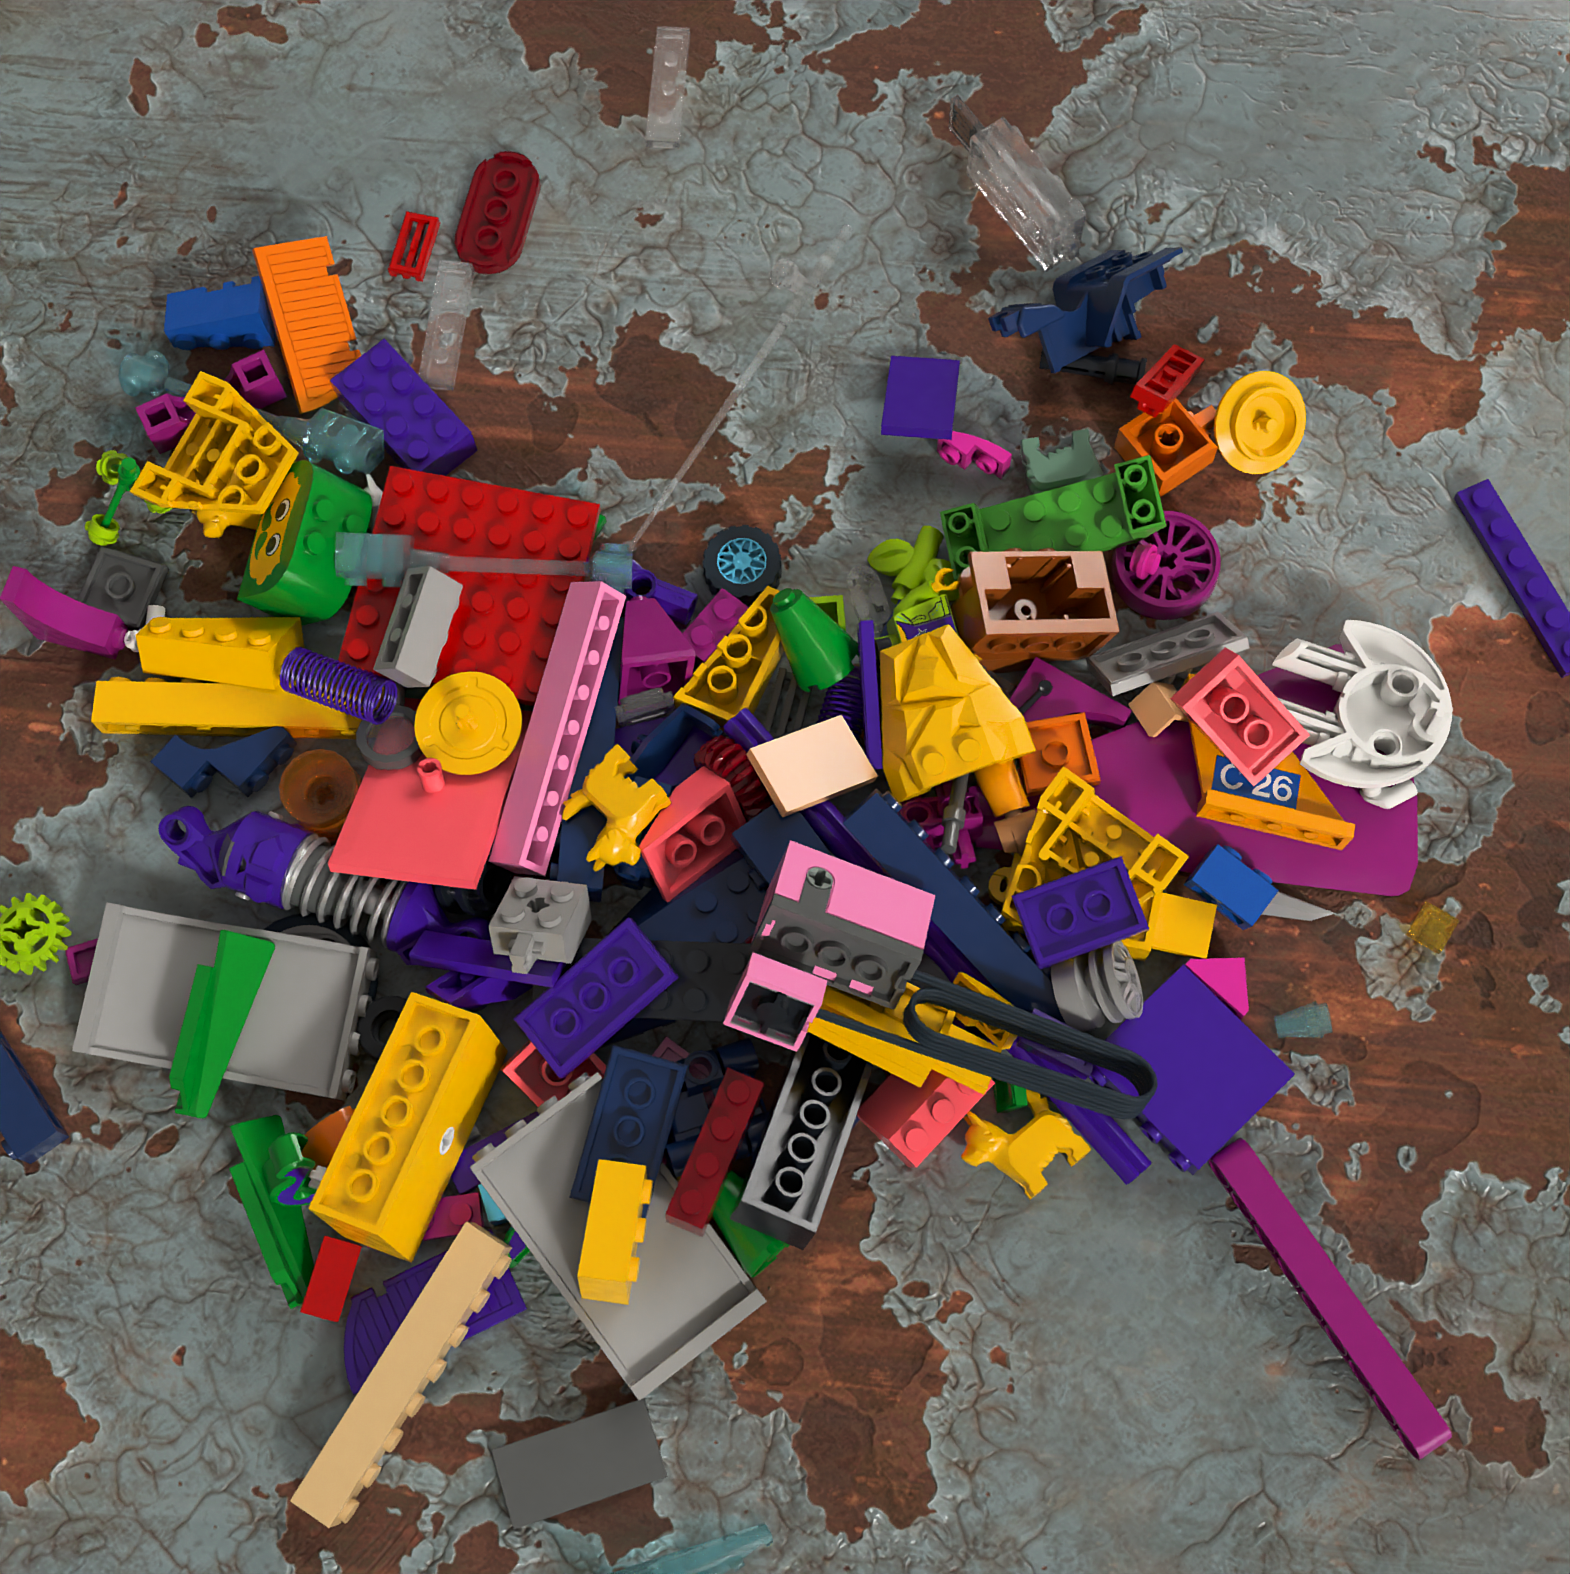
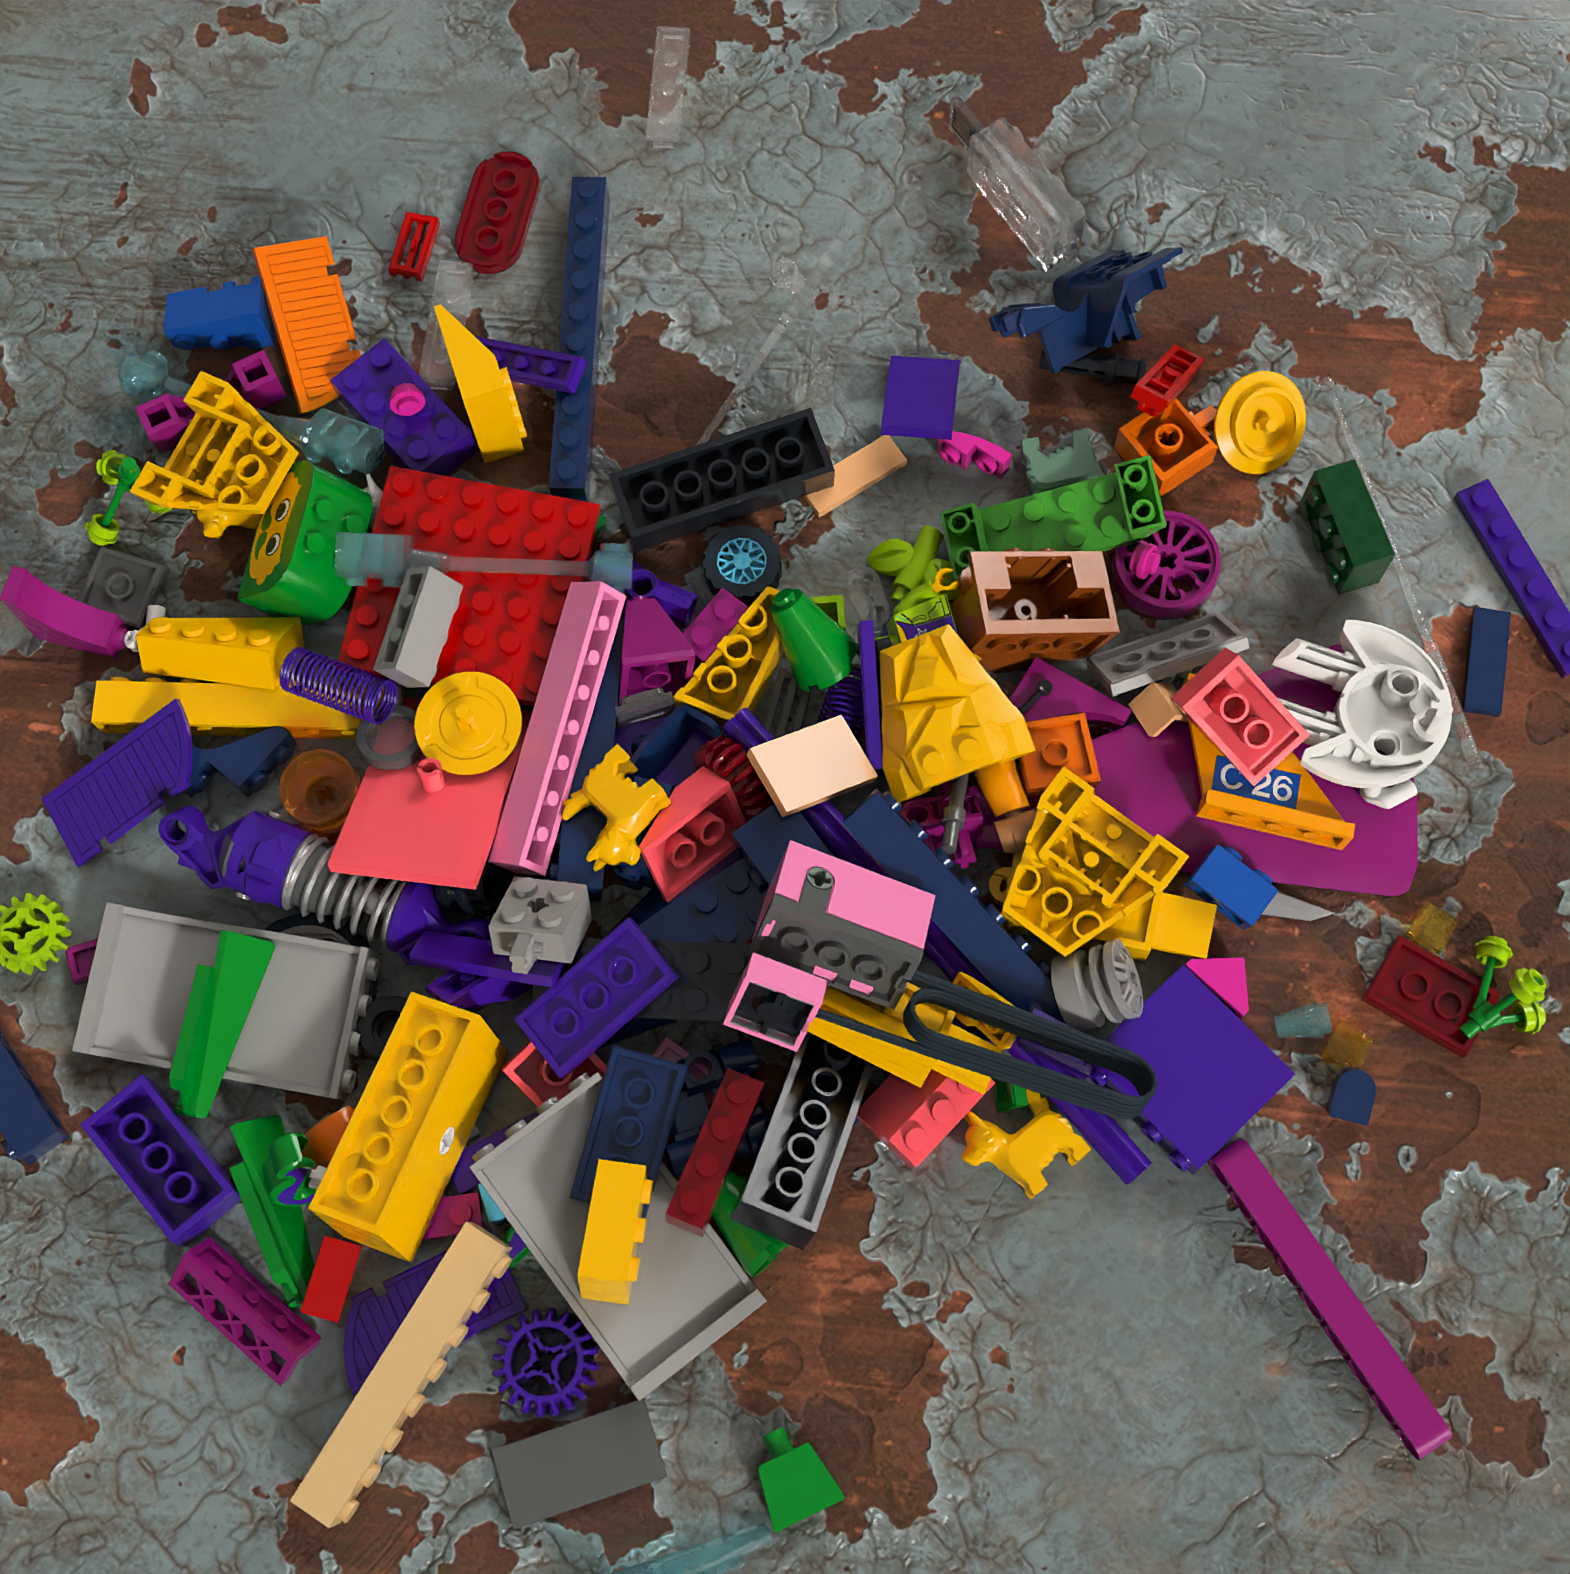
(123, 783): none -> dark purple piece
(162, 1161): none -> dark purple brick
(246, 1303): none -> magenta fence
(406, 399): none -> dark pink plate
(484, 390): none -> yellow slope
(529, 1372): none -> dark purple gear
(537, 365): none -> dark purple tile
(580, 337): none -> dark blue brick
(722, 479): none -> black brick
(795, 1481): none -> green torso
(858, 474): none -> light nougat tile
(1080, 912): dark purple tile -> none
(1346, 527): none -> dark green brick
(1347, 1046): none -> clear yellow tile
(1352, 1096): none -> dark blue piece
(1426, 994): none -> dark red tile
(1429, 645): none -> clear piece
(1486, 662): none -> dark blue tile
(1525, 985): none -> plant

